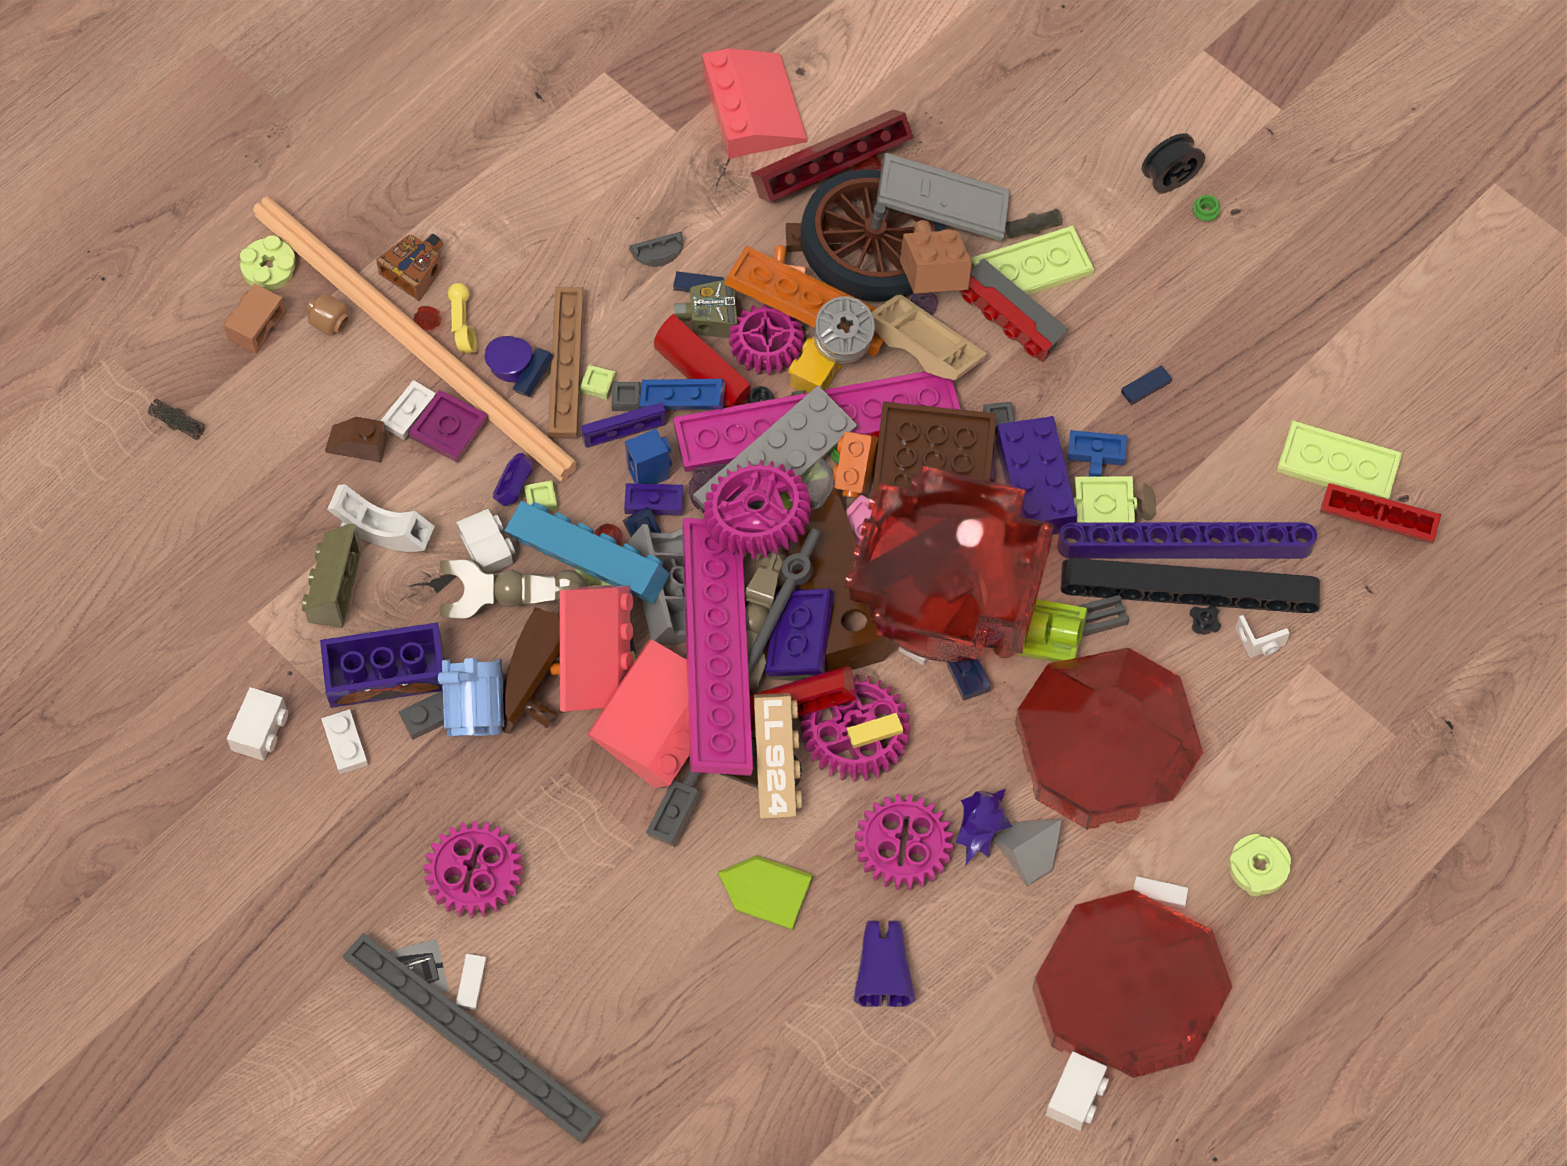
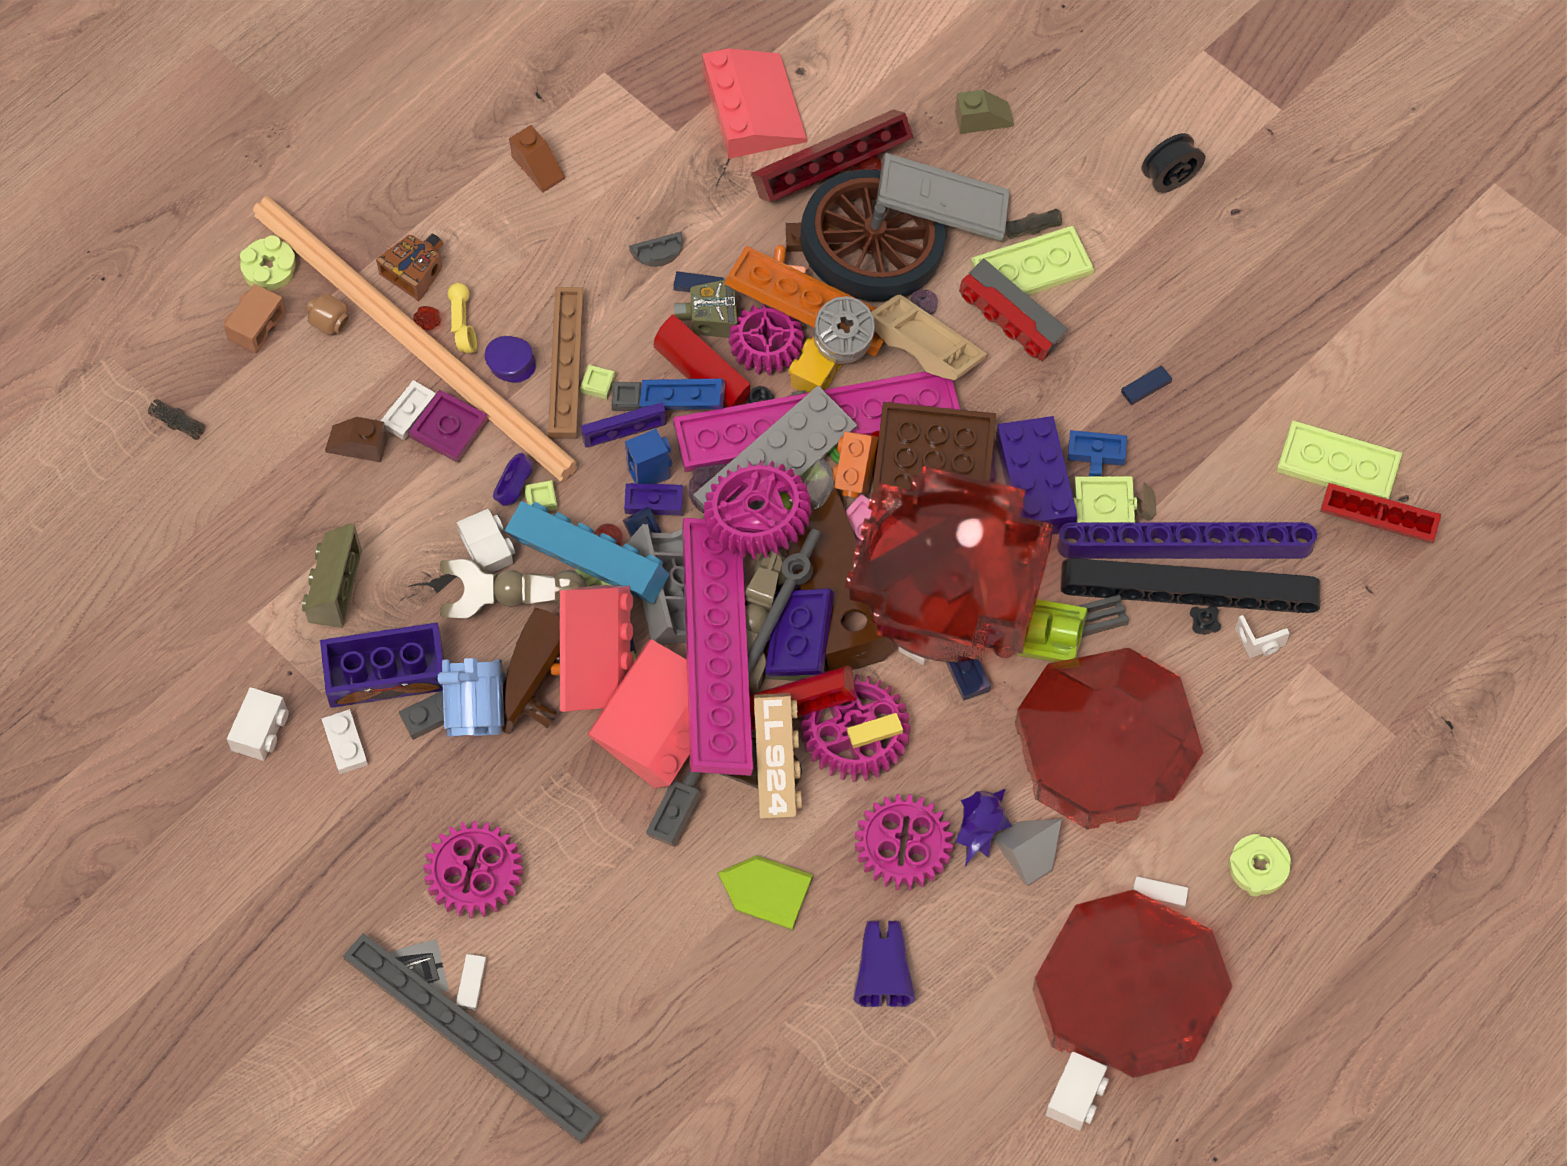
(378, 526): white arch -> none
(533, 372): dark blue piece -> none
(535, 158): none -> dark orange slope
(935, 260): nougat brick -> none
(981, 112): none -> olive slope
(1003, 412): dark grey tile -> none
(1208, 202): bright green plate -> none

